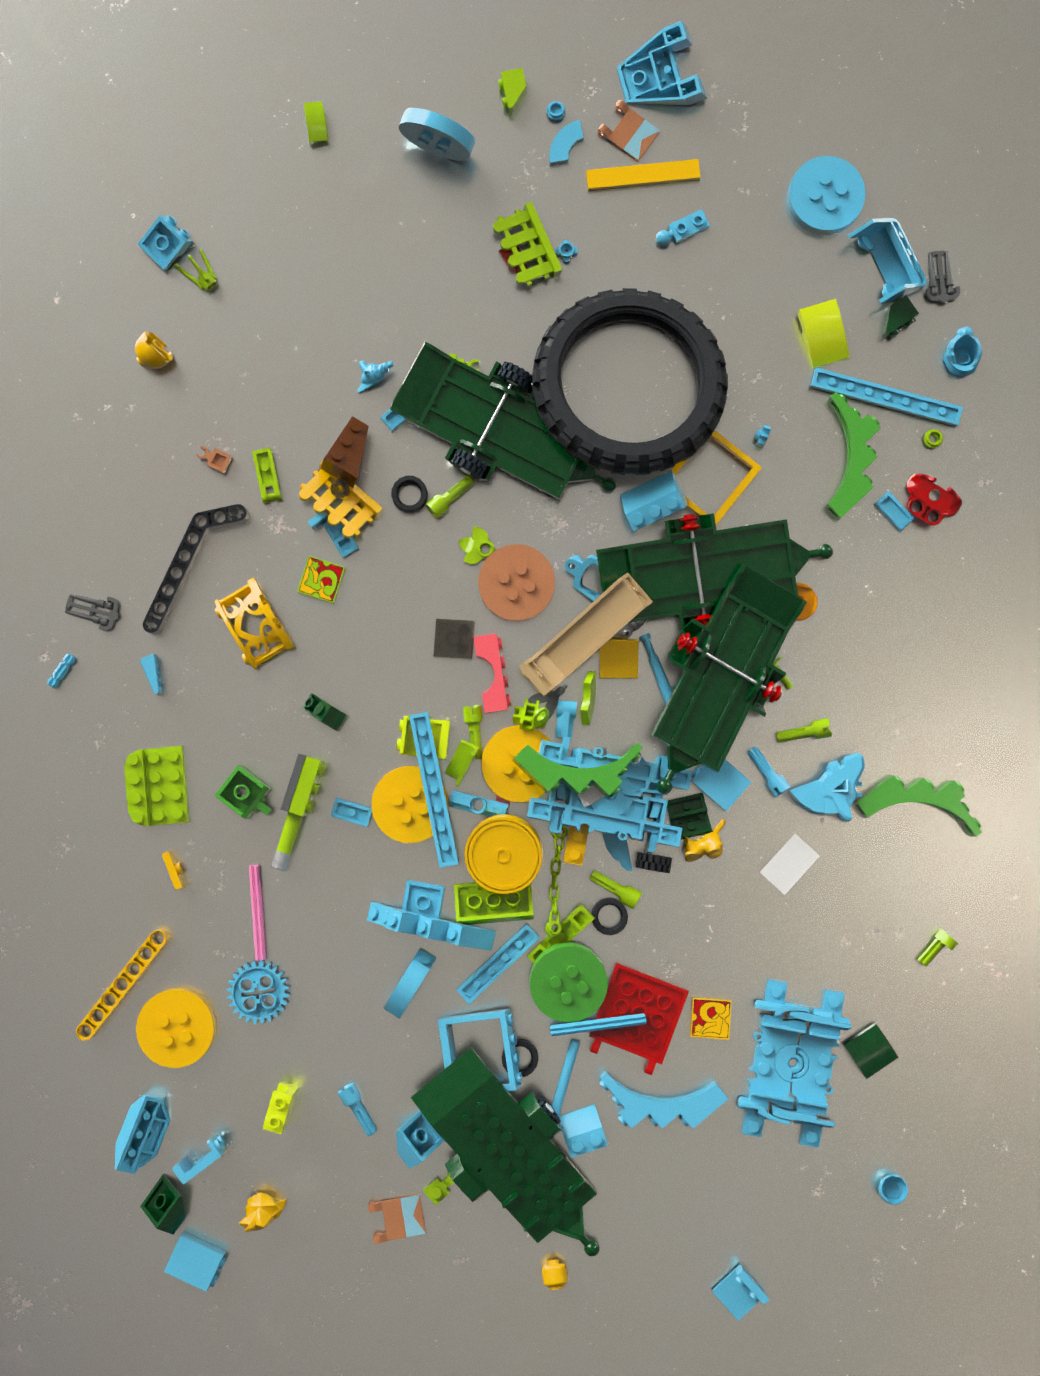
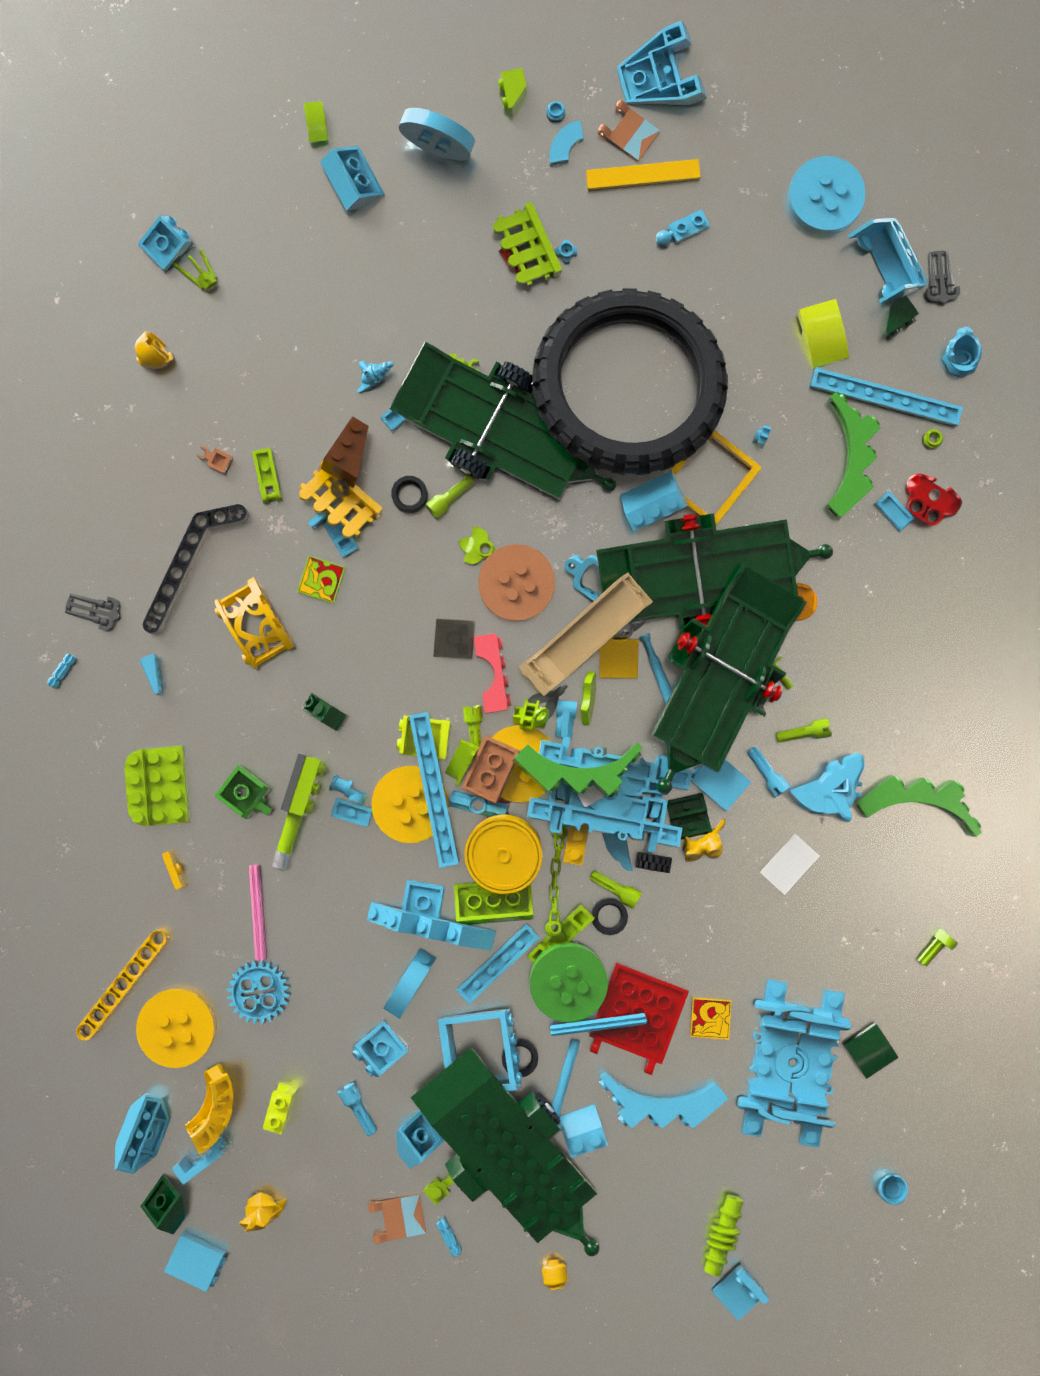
(215, 1111): none -> yellow fence
(345, 787): none -> medium azure connector
(351, 177): none -> medium azure slope
(379, 1050): none -> medium azure plate
(448, 1237): none -> medium azure axle
(490, 769): none -> nougat tile
(725, 1235): none -> lime piece

